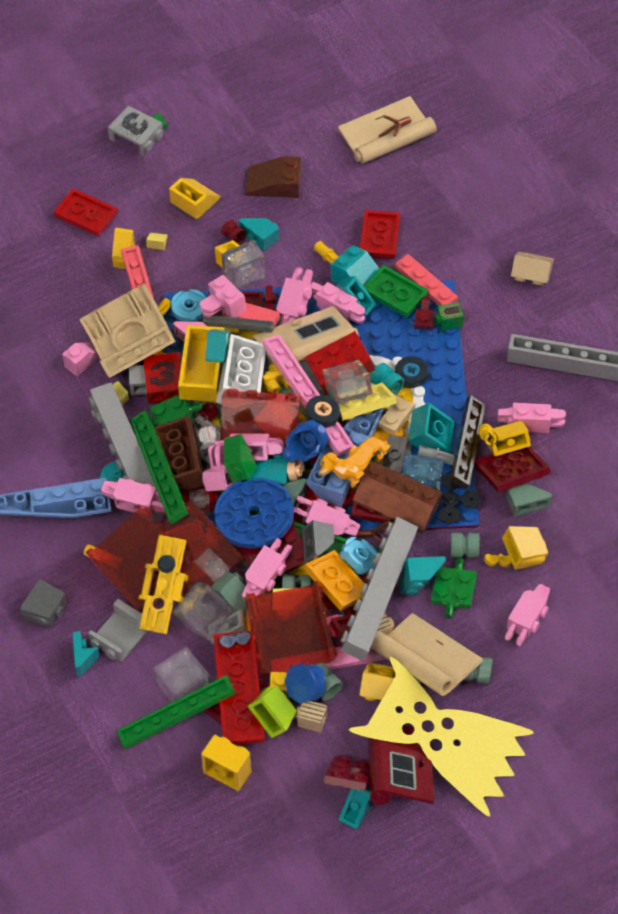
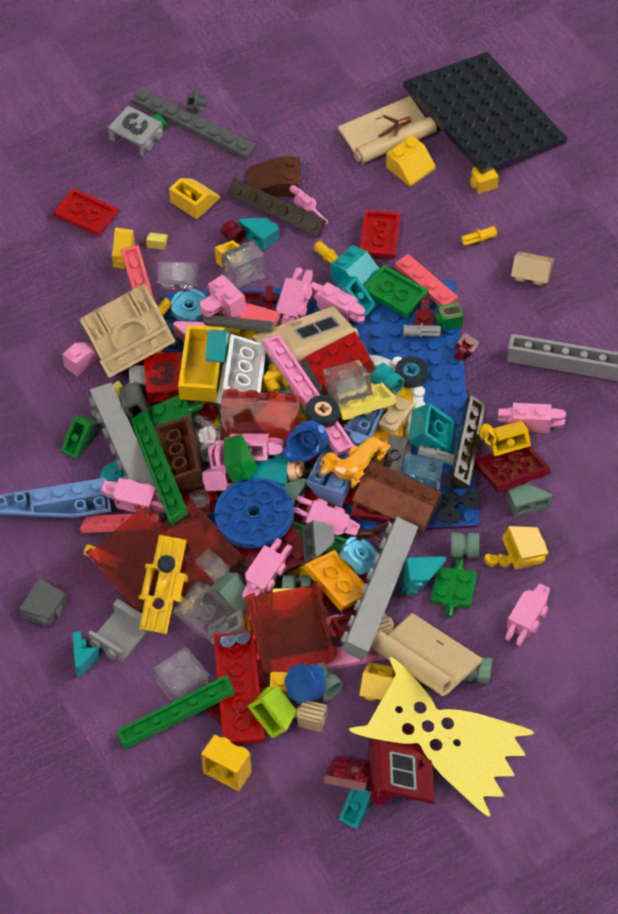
(79, 436): none -> green slope
(106, 523): none -> coral tile
(134, 400): none -> dark grey torso
(178, 274): none -> clear brick
(194, 124): none -> dark grey plate
(195, 101): none -> dark grey gear
(276, 207): none -> dark brown plate
(304, 201): none -> bright pink piece
(410, 161): none -> yellow slope
(421, 331): none -> light grey axle
(466, 346): none -> dark red plate
(479, 236): none -> yellow axle
(484, 112): none -> black plate
(485, 181): none -> yellow slope

